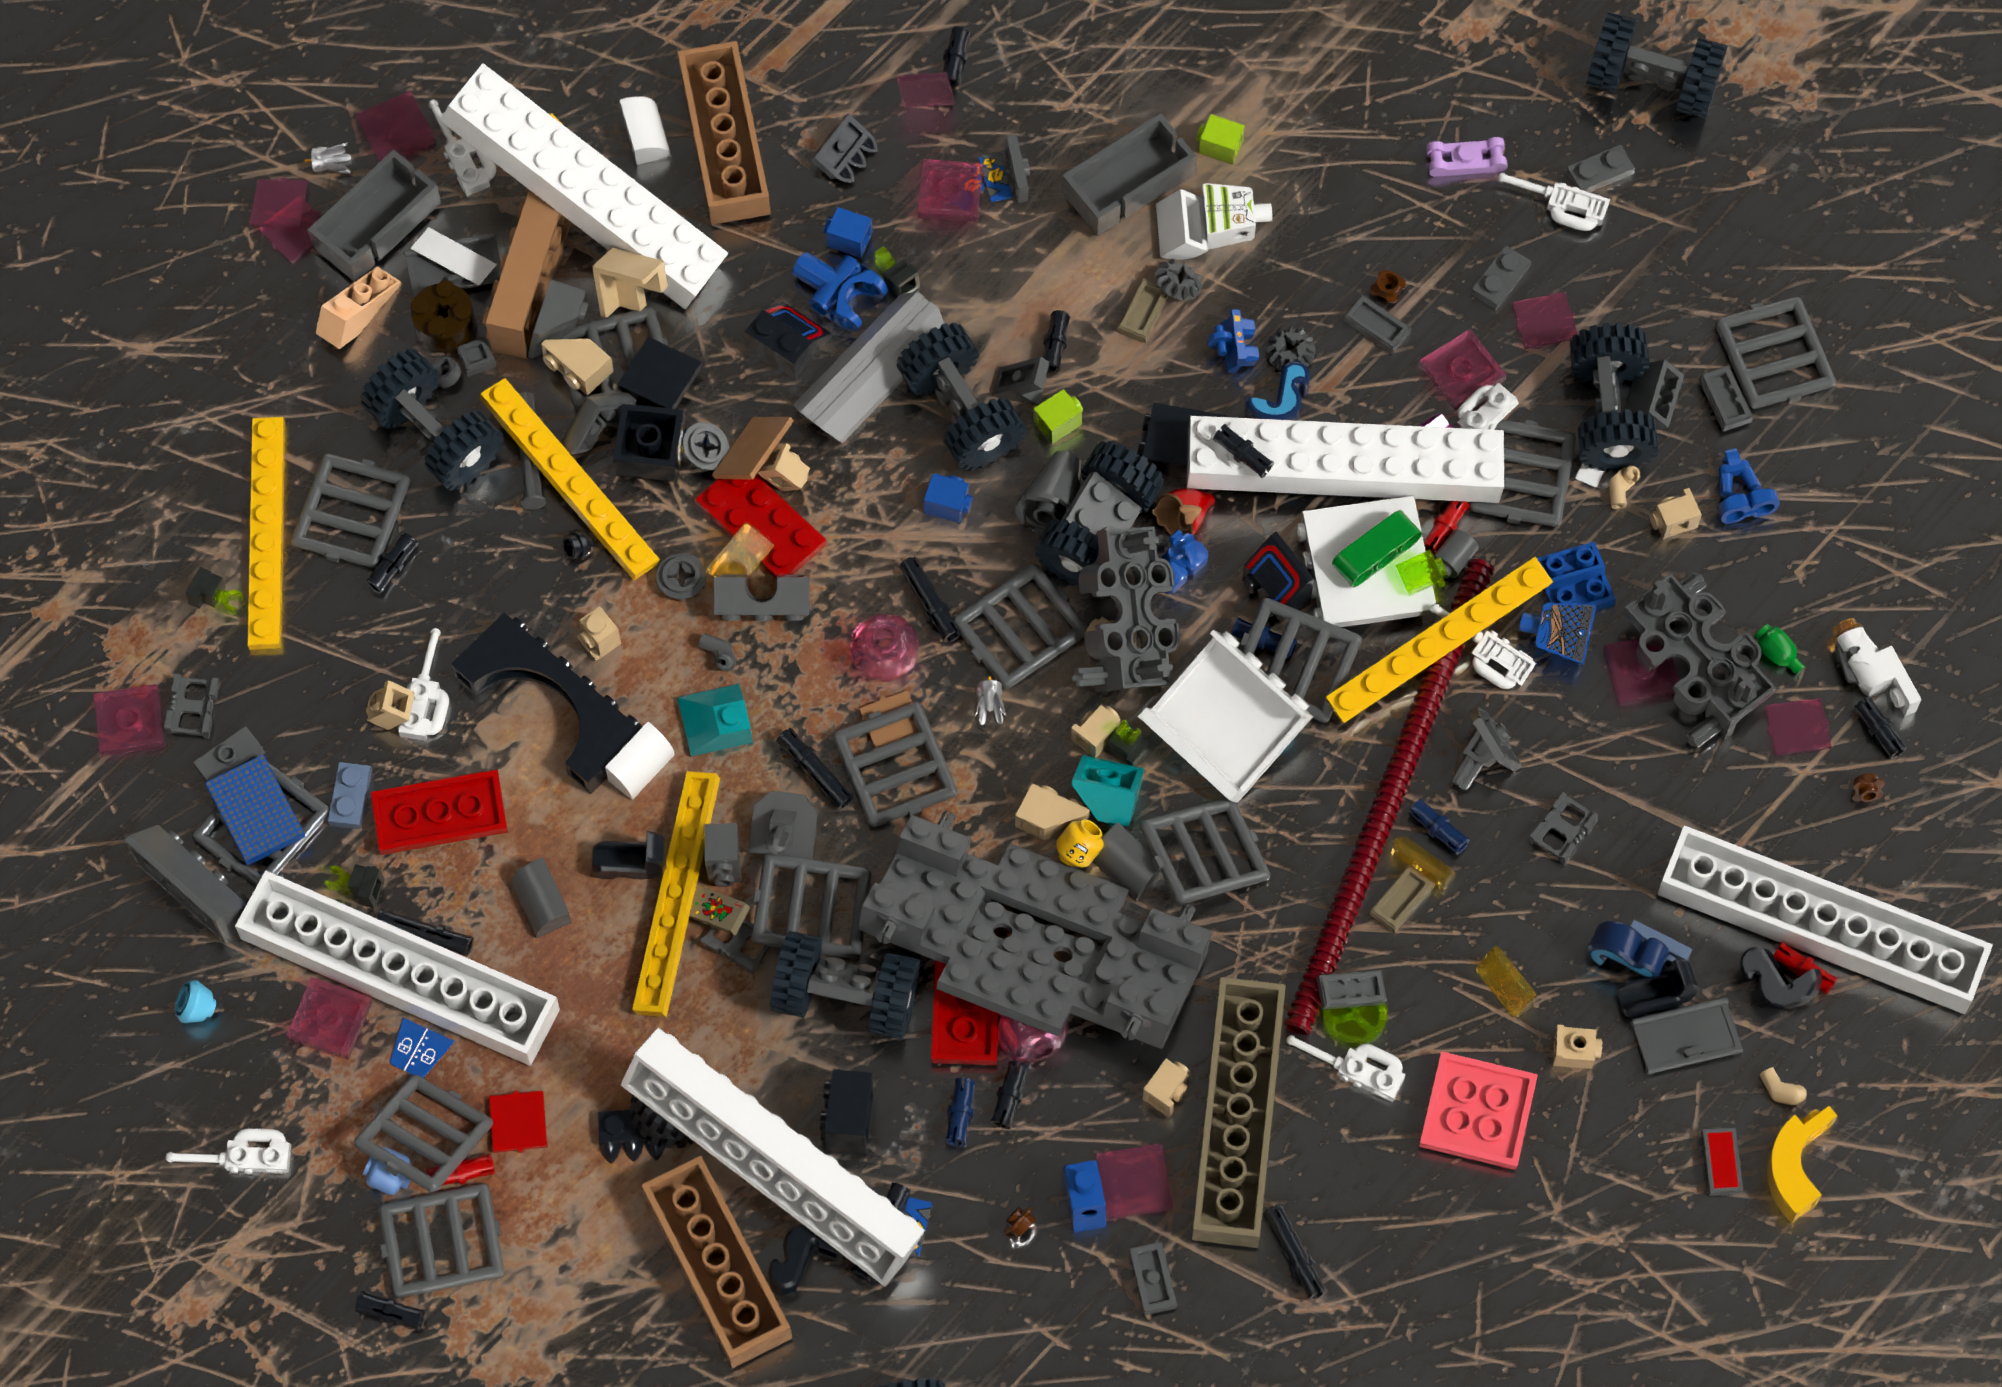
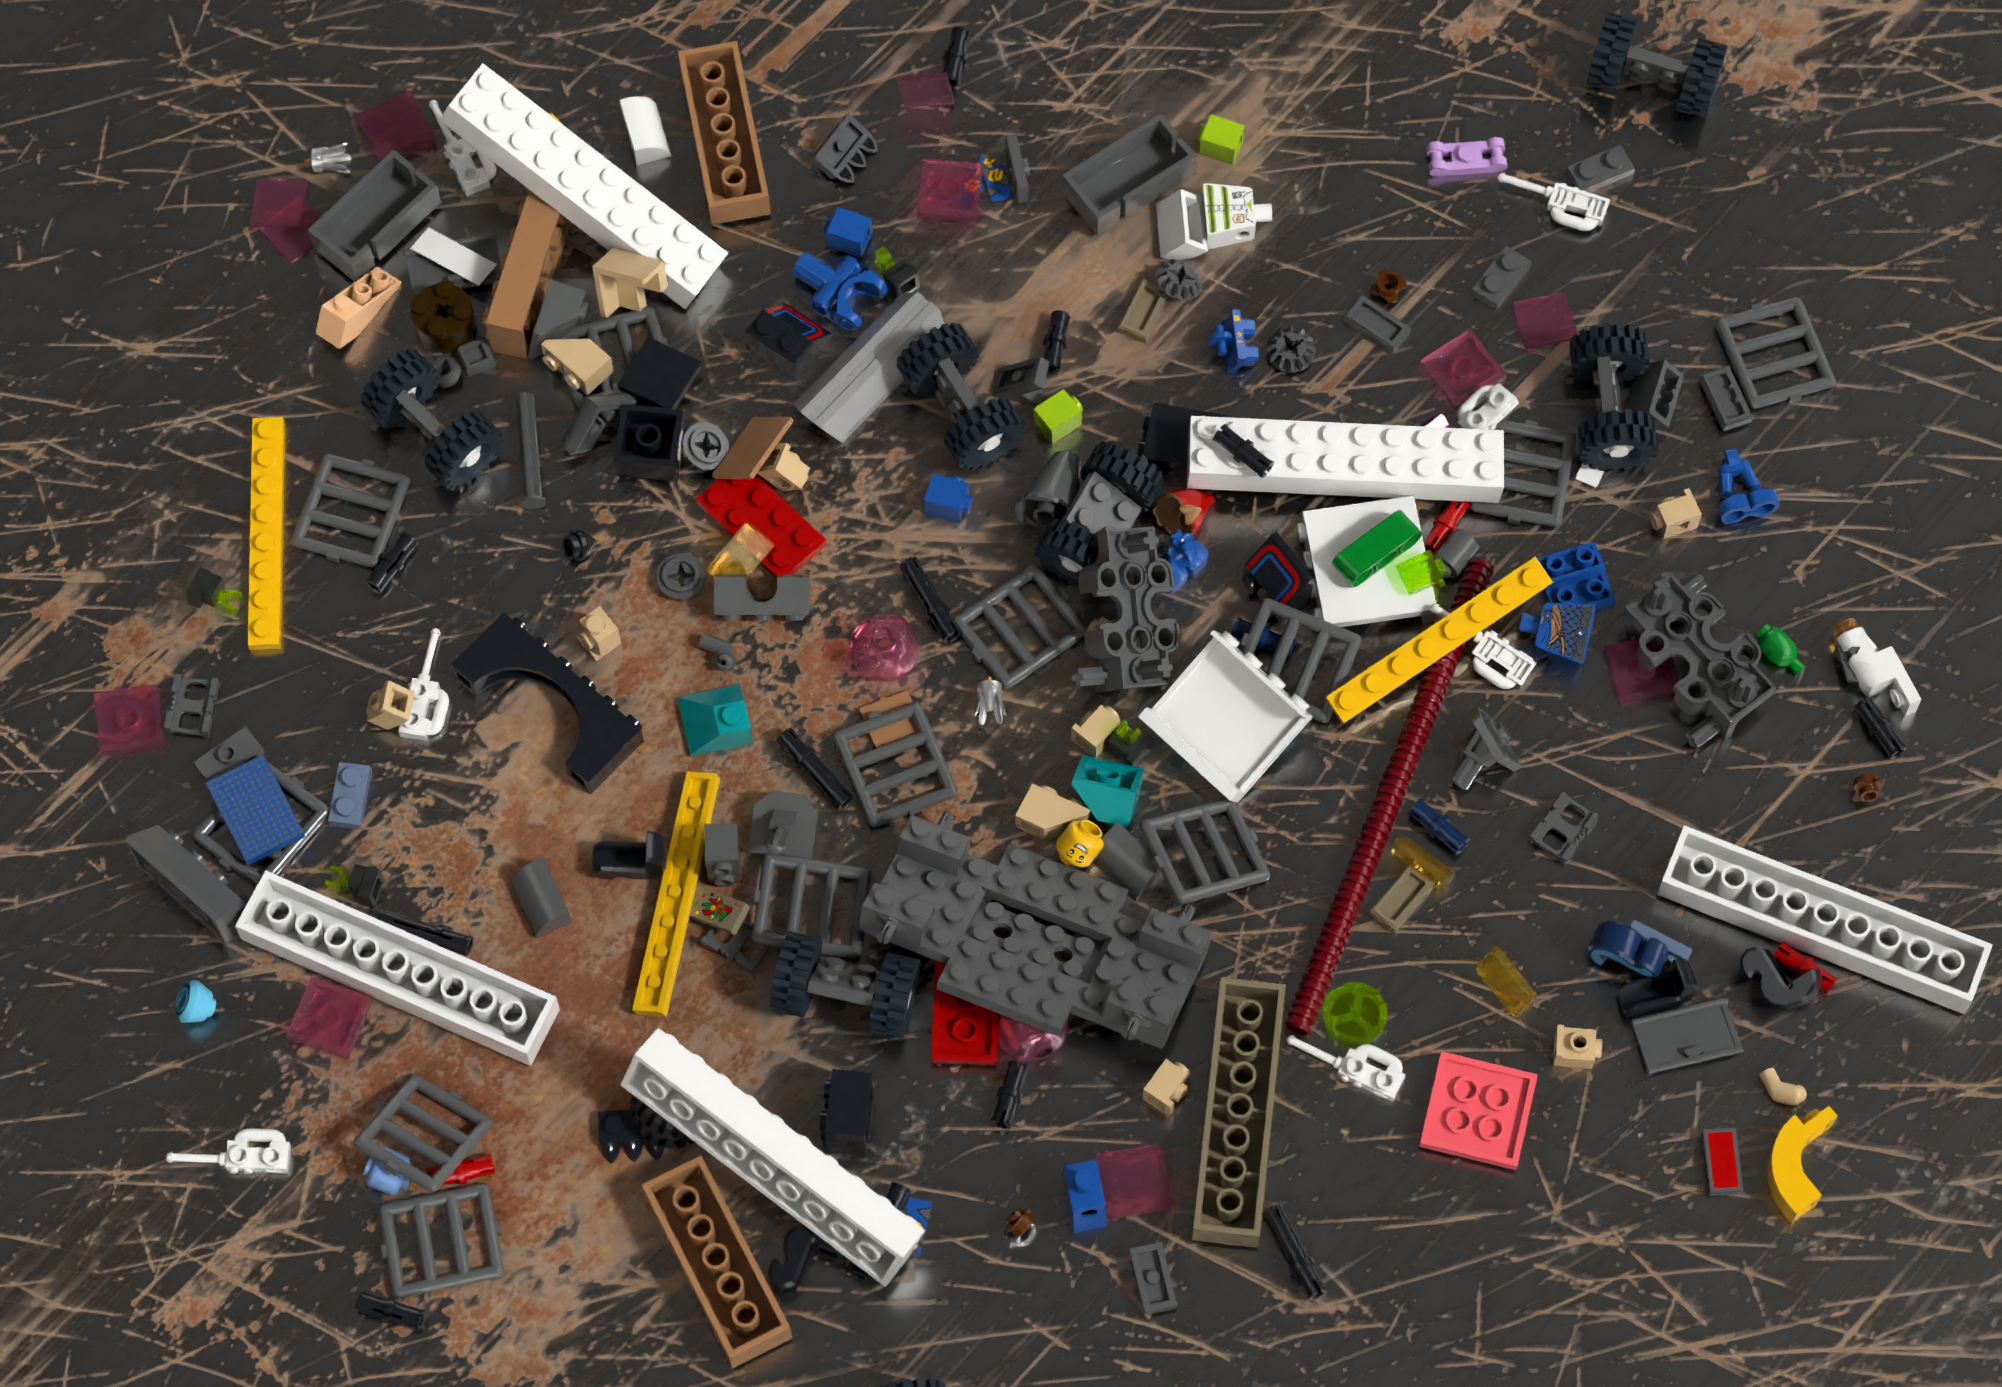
(418, 1048): blue sticker -> none
(439, 812): red plate -> none
(518, 1121): red piece -> none
(569, 479): yellow plate -> none
(639, 761): white brick -> none
(960, 1112): dark blue pin -> none
(1293, 384): dark blue animal -> none
(1351, 989): dark grey plate -> none
(1620, 483): tan arm -> none
(1798, 726): clear pink piece -> none

